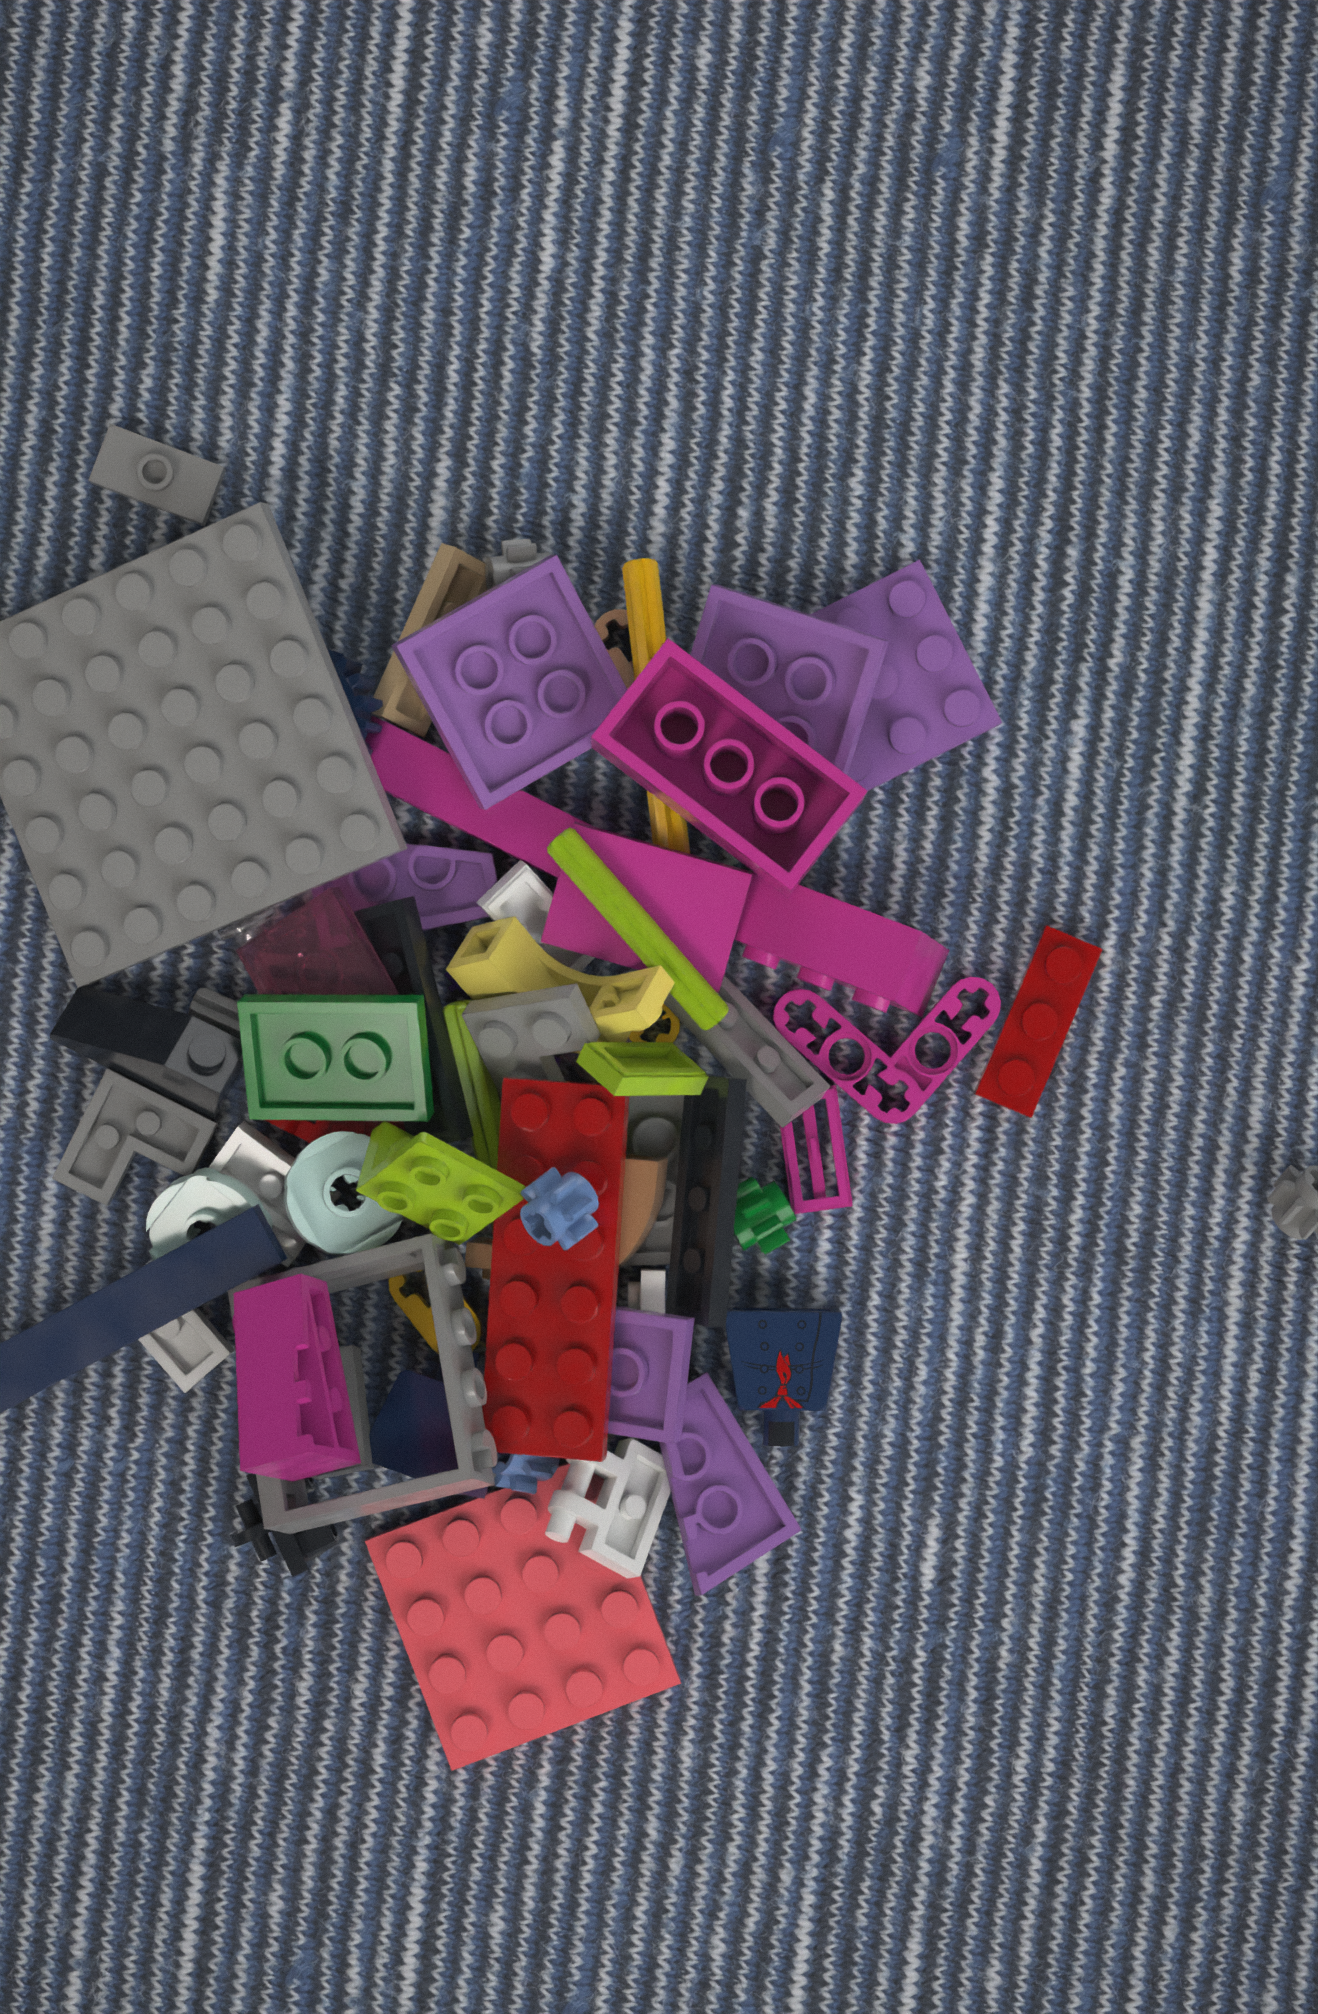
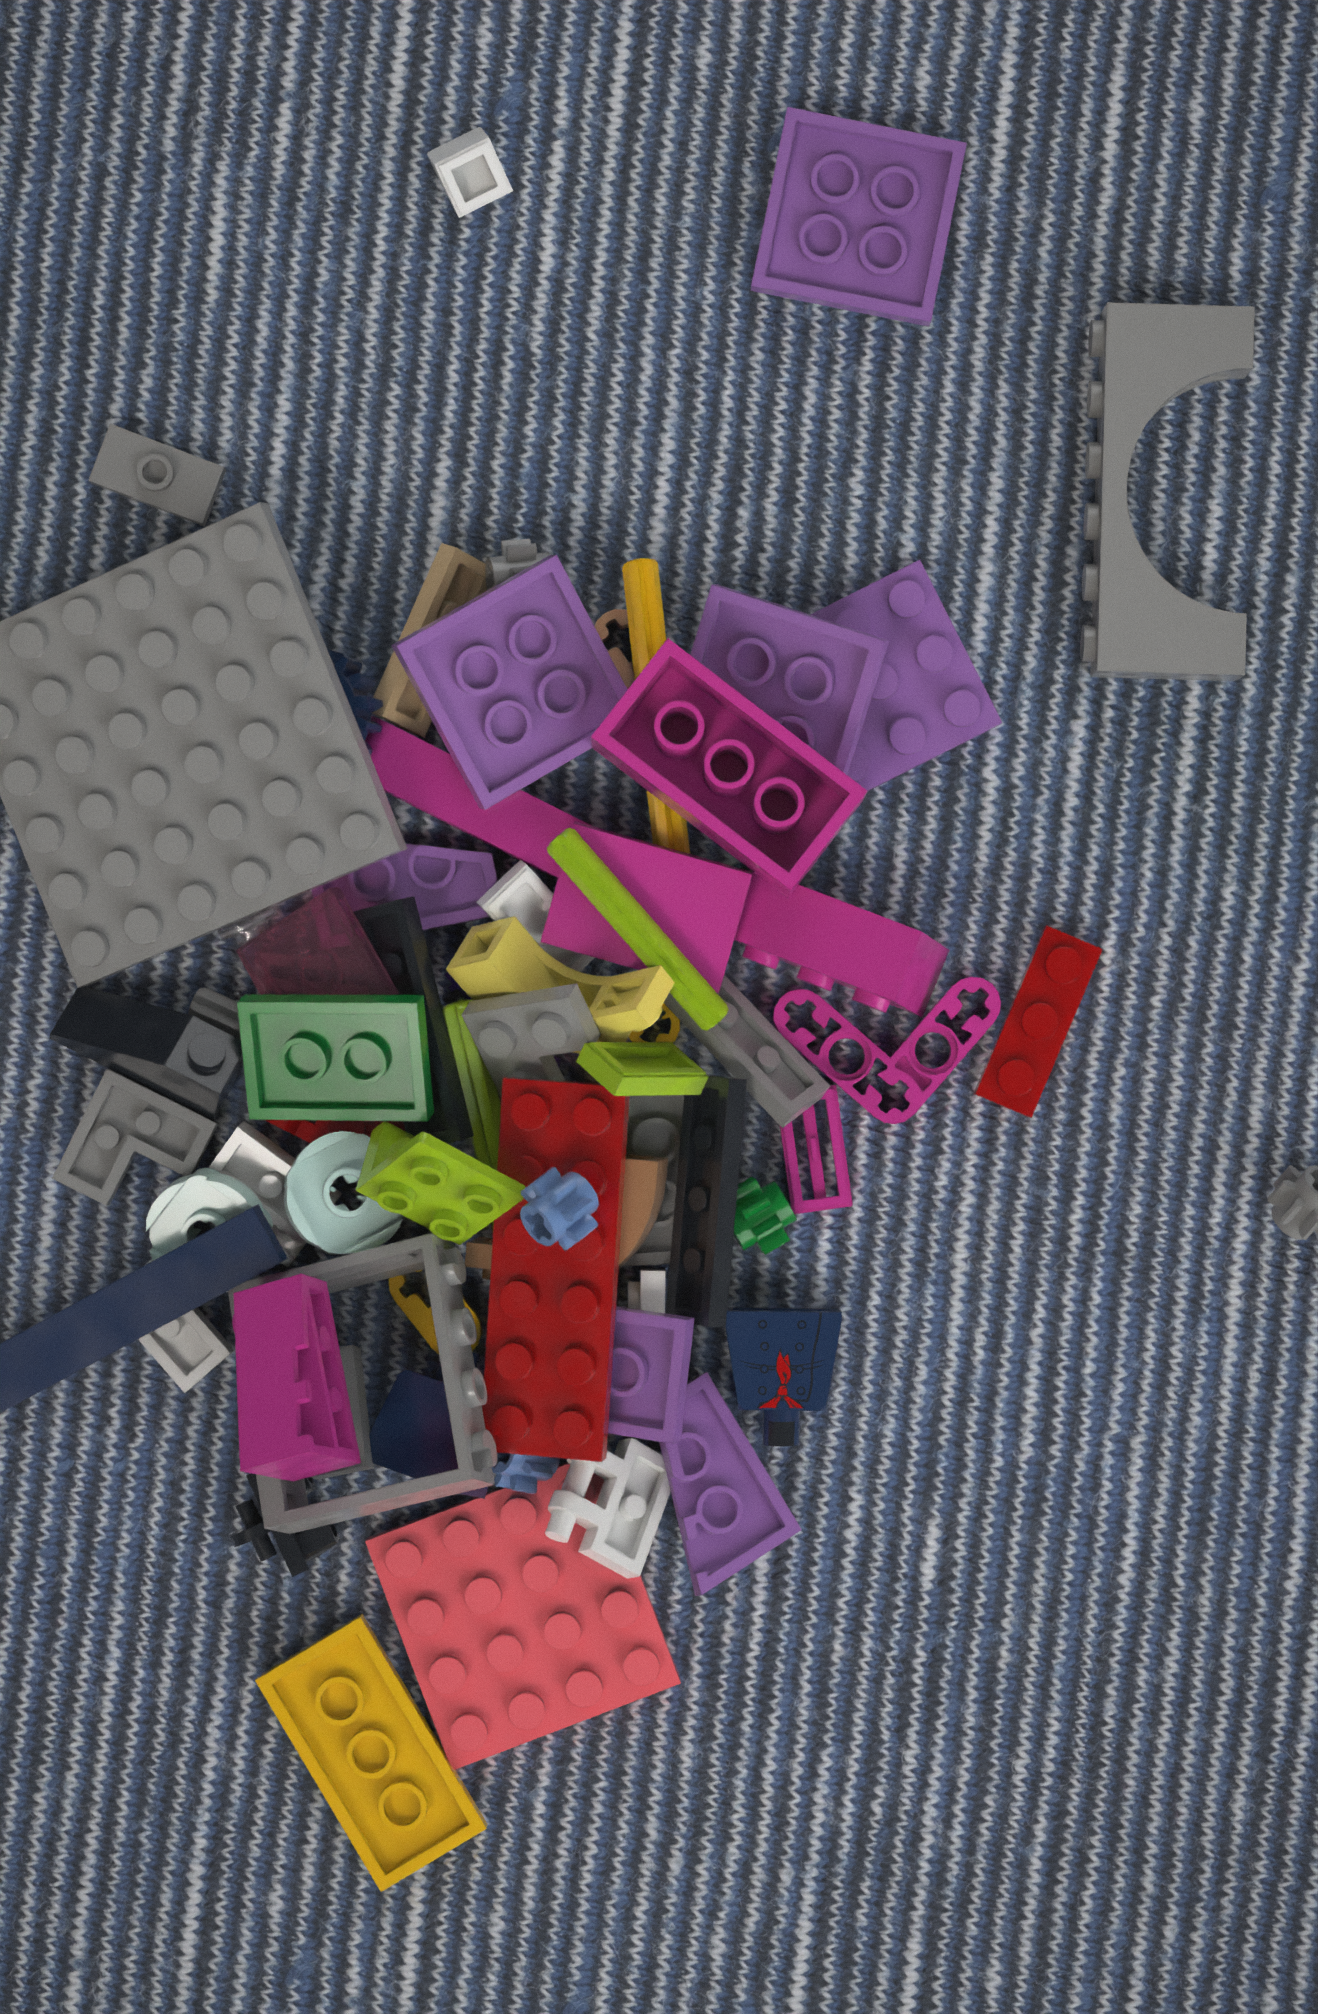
(371, 1752): none -> yellow plate
(470, 171): none -> white slope
(858, 216): none -> medium lavender plate
(1138, 618): none -> light grey arch

